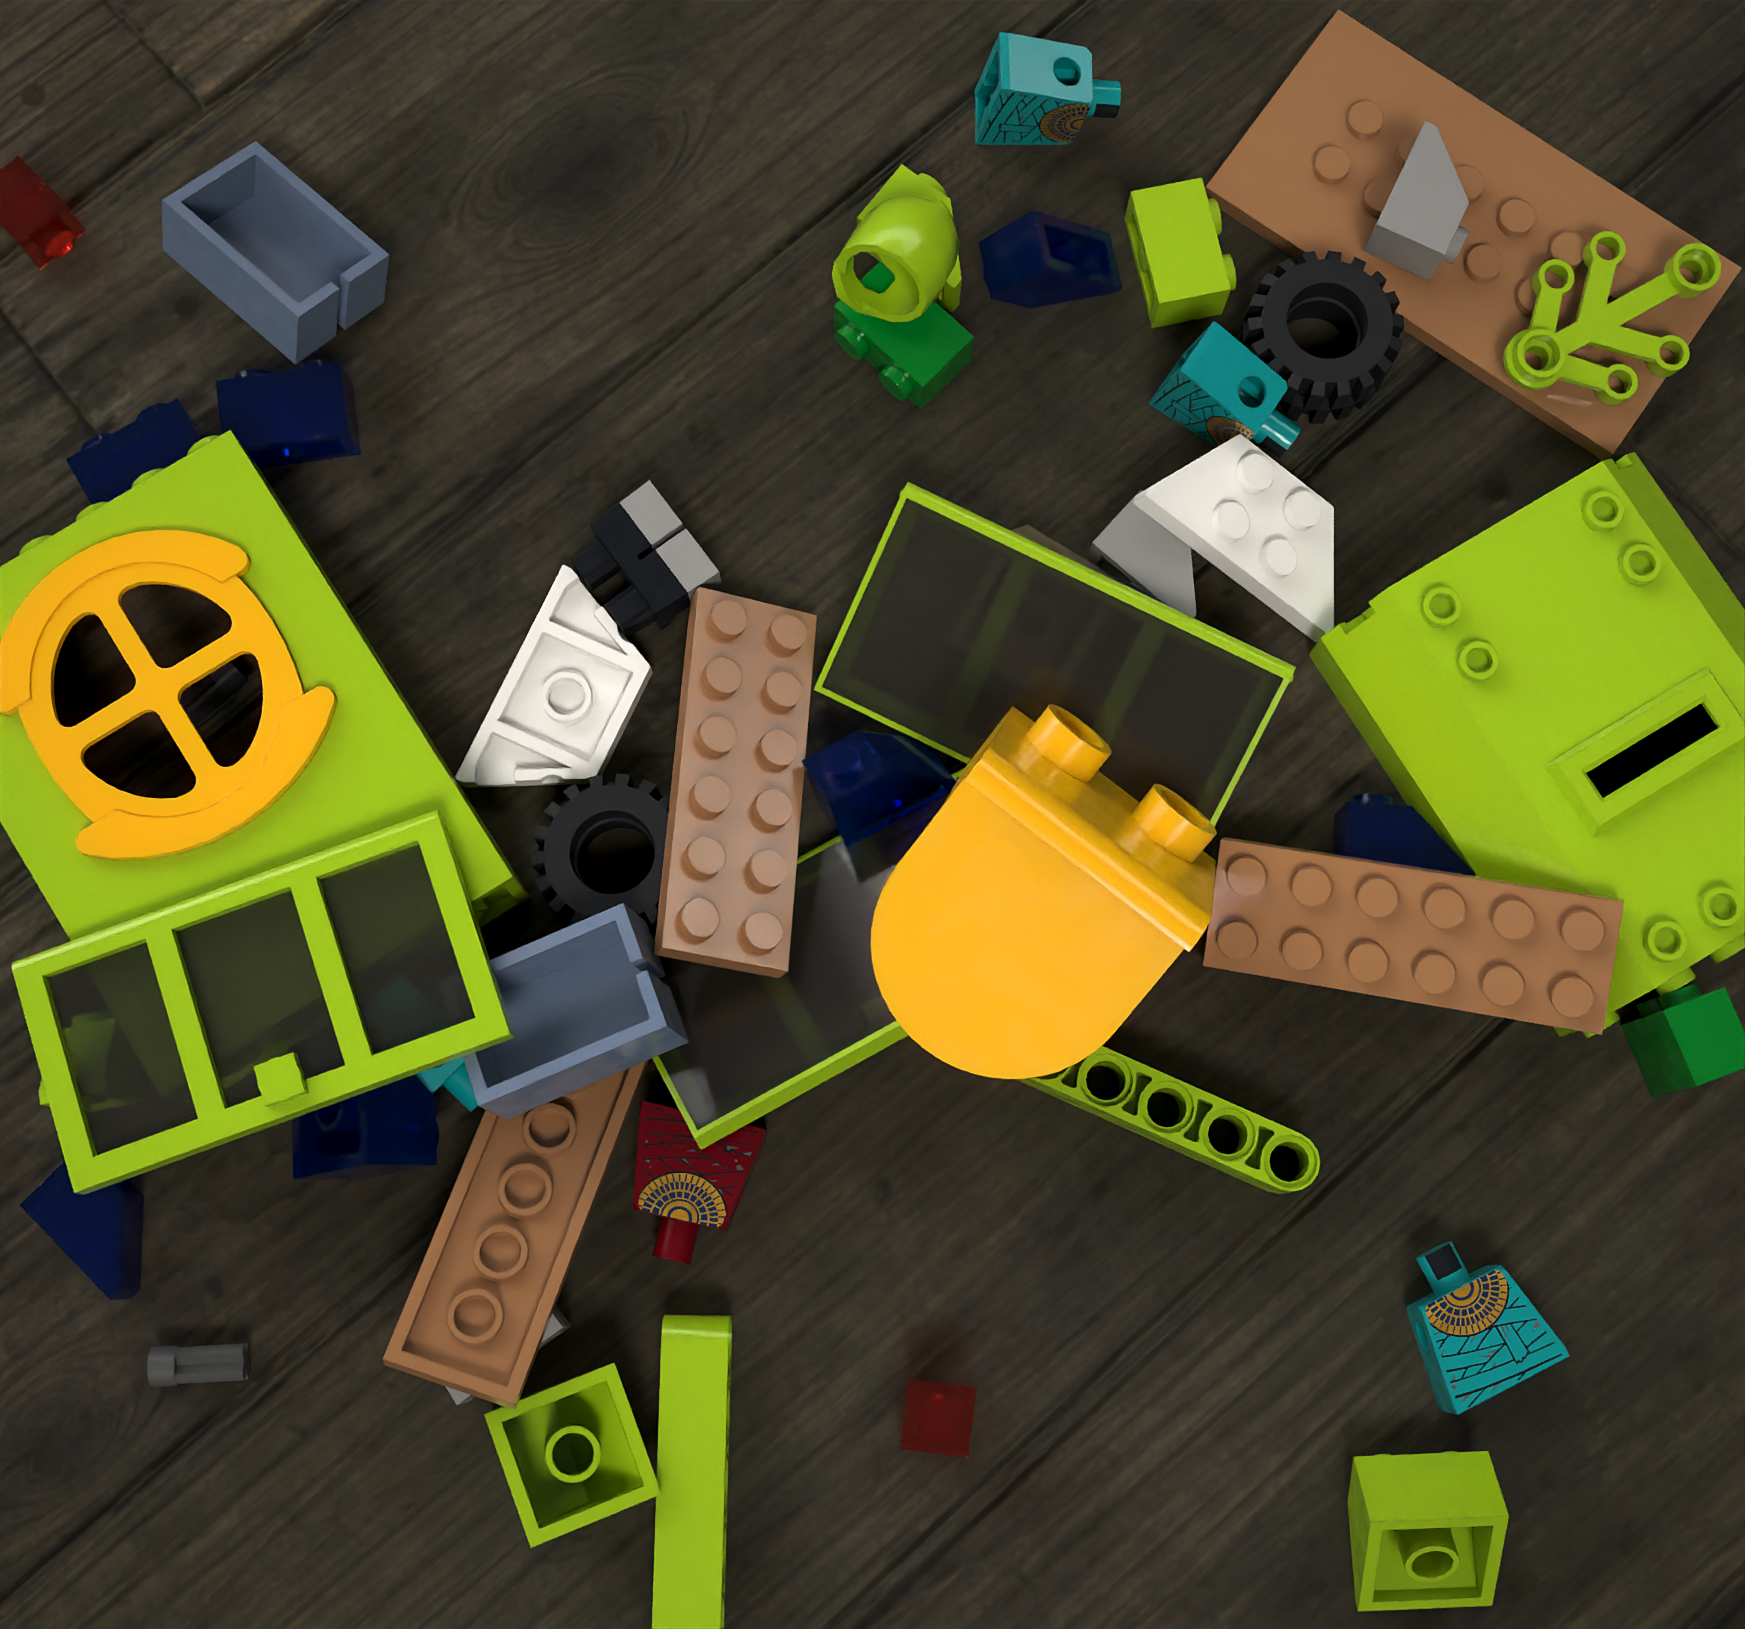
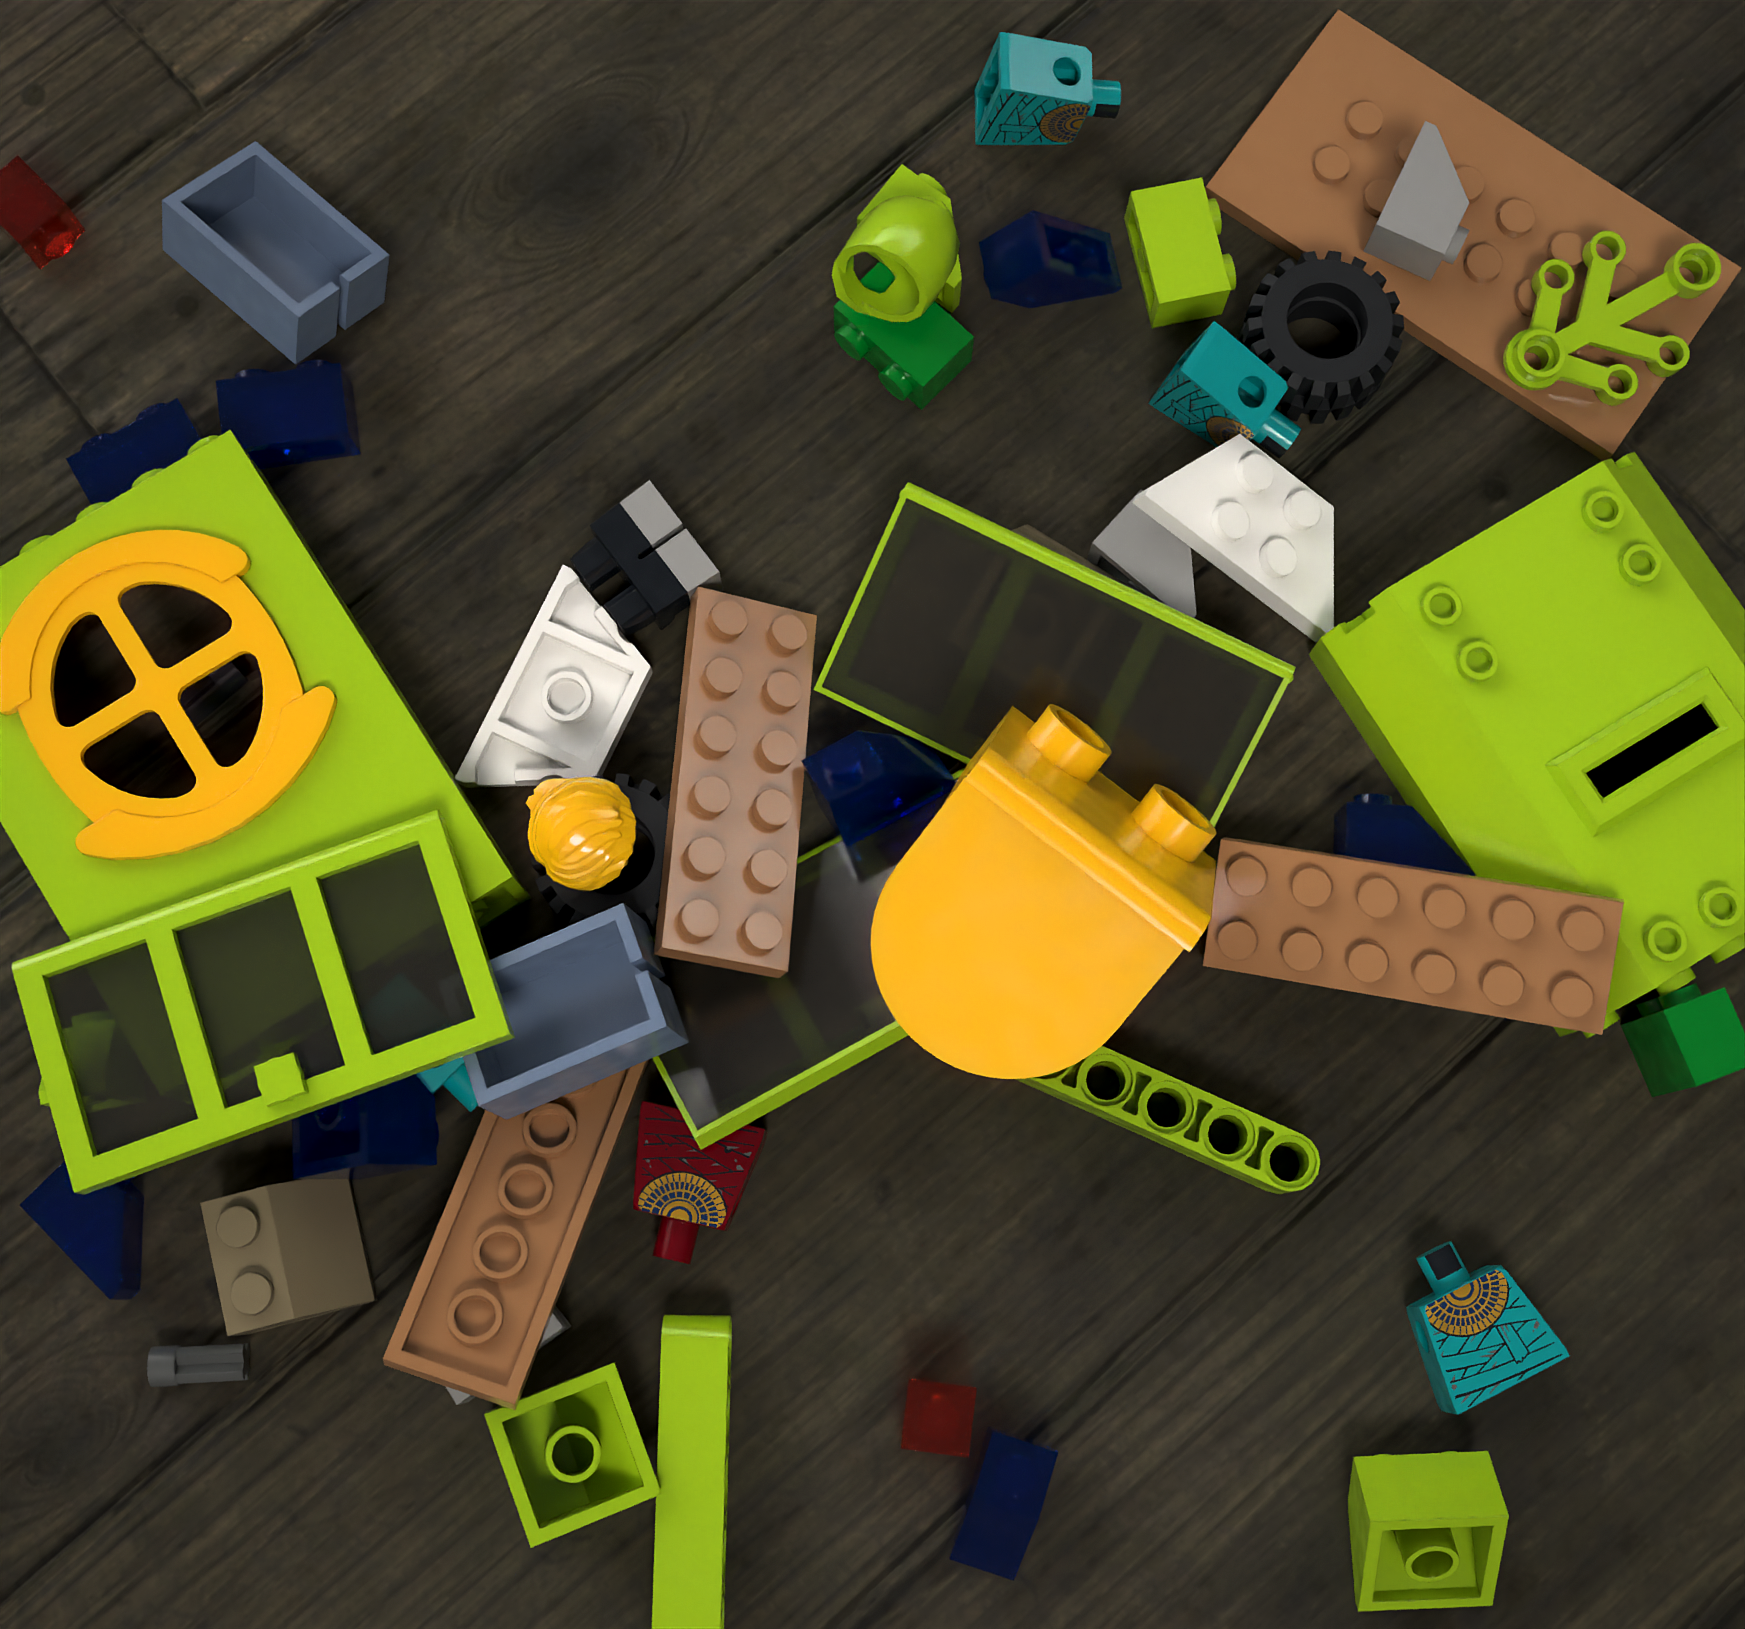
(287, 1253): none -> dark tan slope
(581, 830): none -> yellow hair
(1003, 1503): none -> clear blue slope

